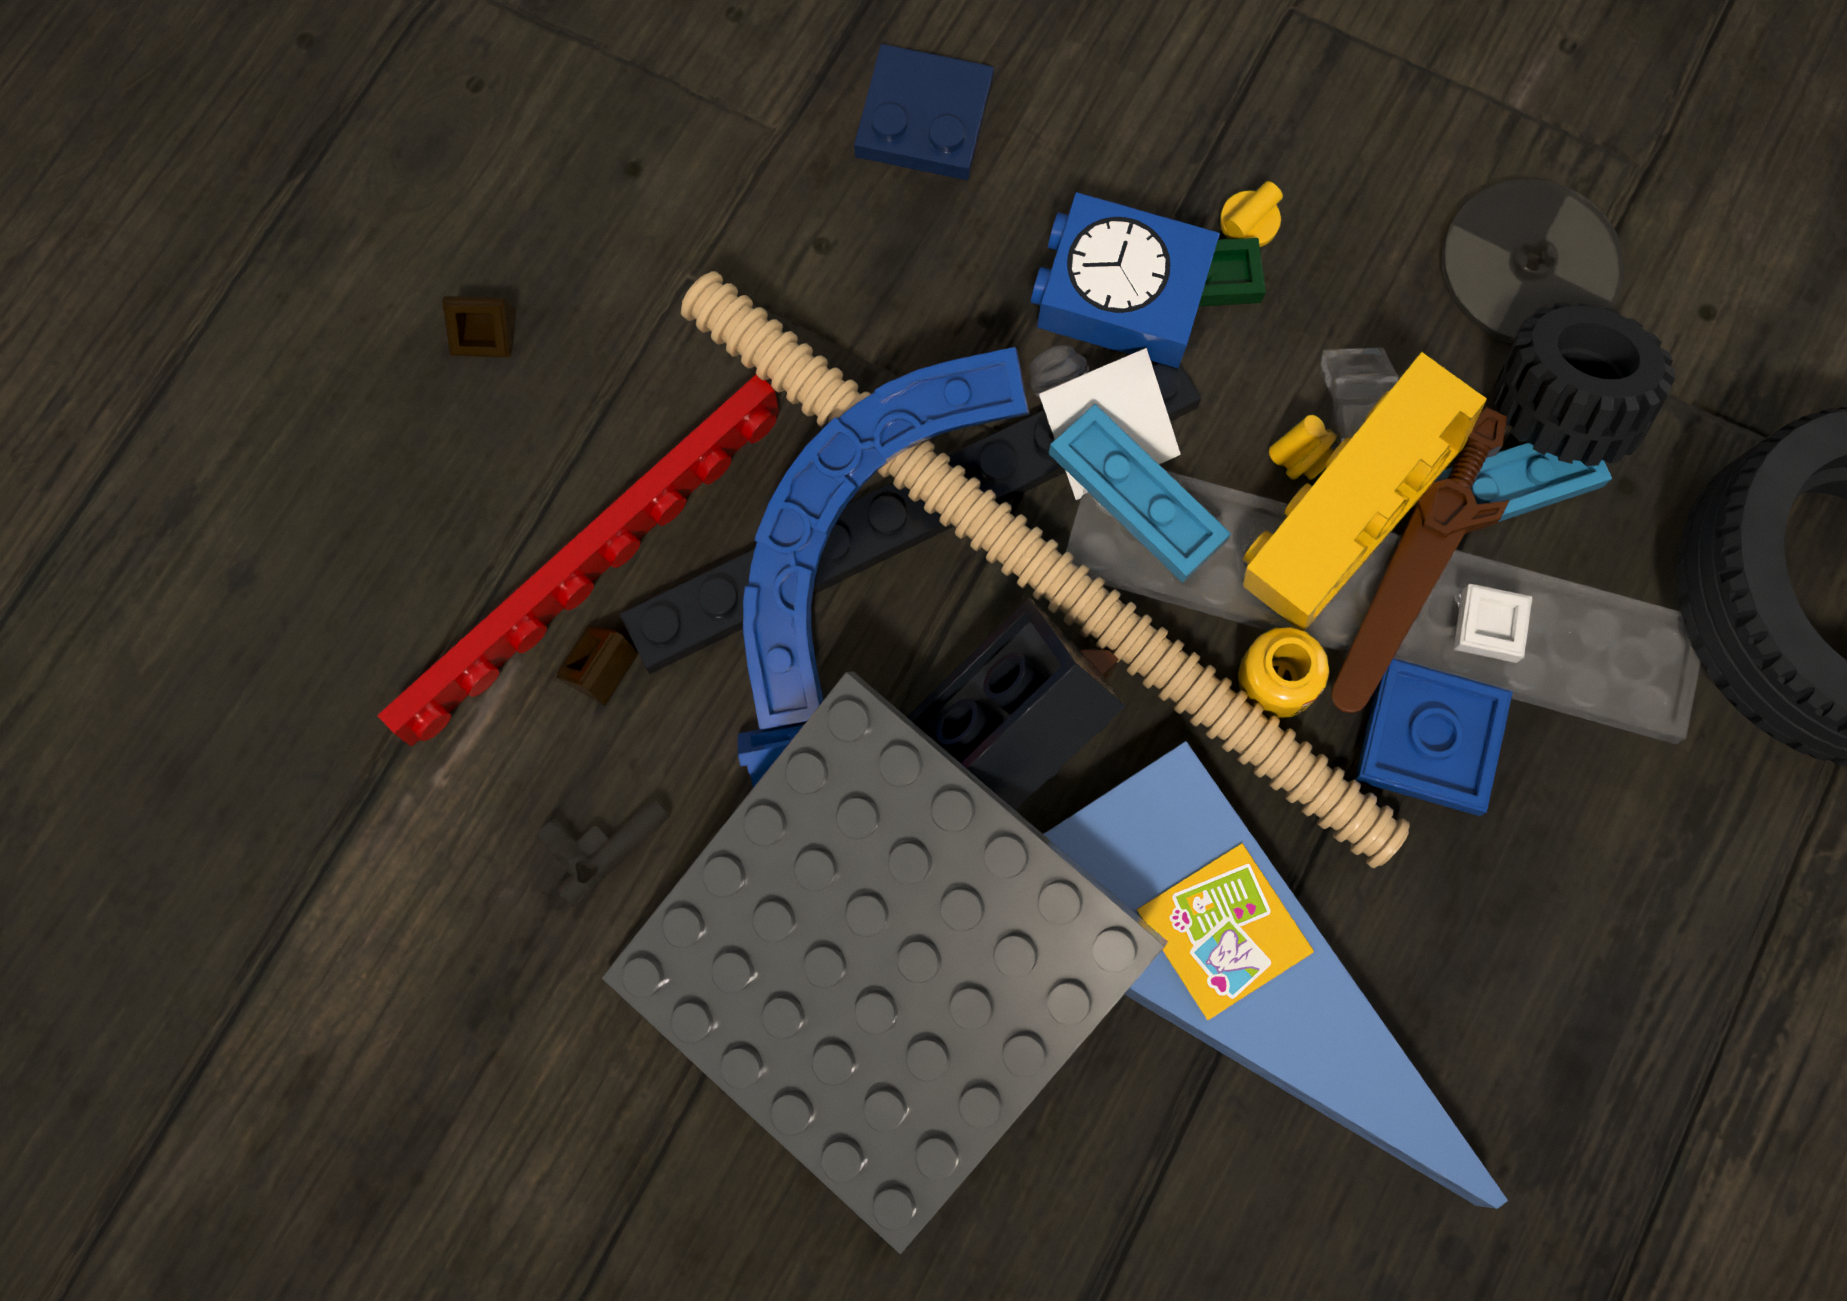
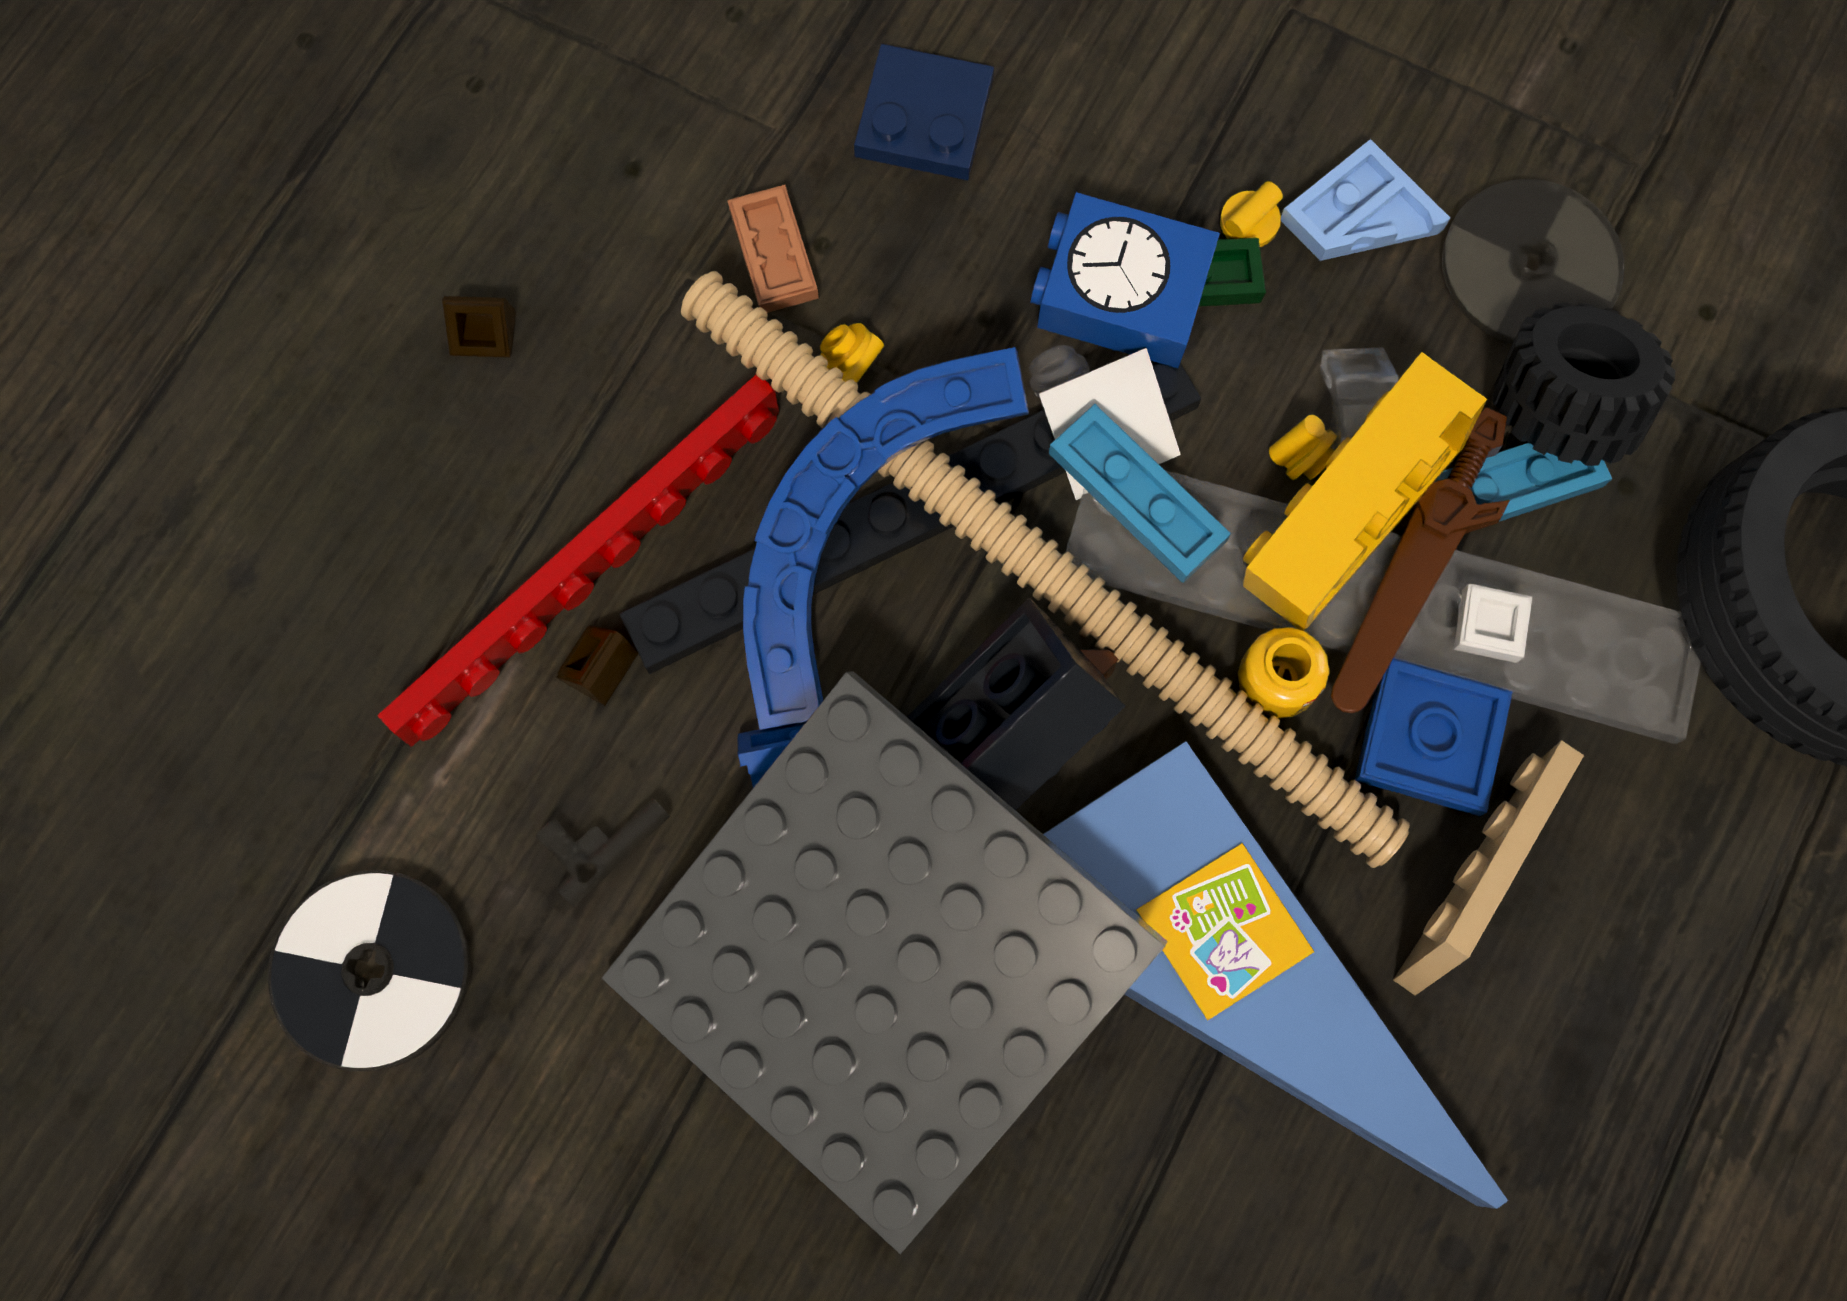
(395, 1017): none -> piece
(773, 249): none -> nougat plate
(851, 350): none -> yellow plate
(1362, 207): none -> light blue wing
(1490, 869): none -> tan wing

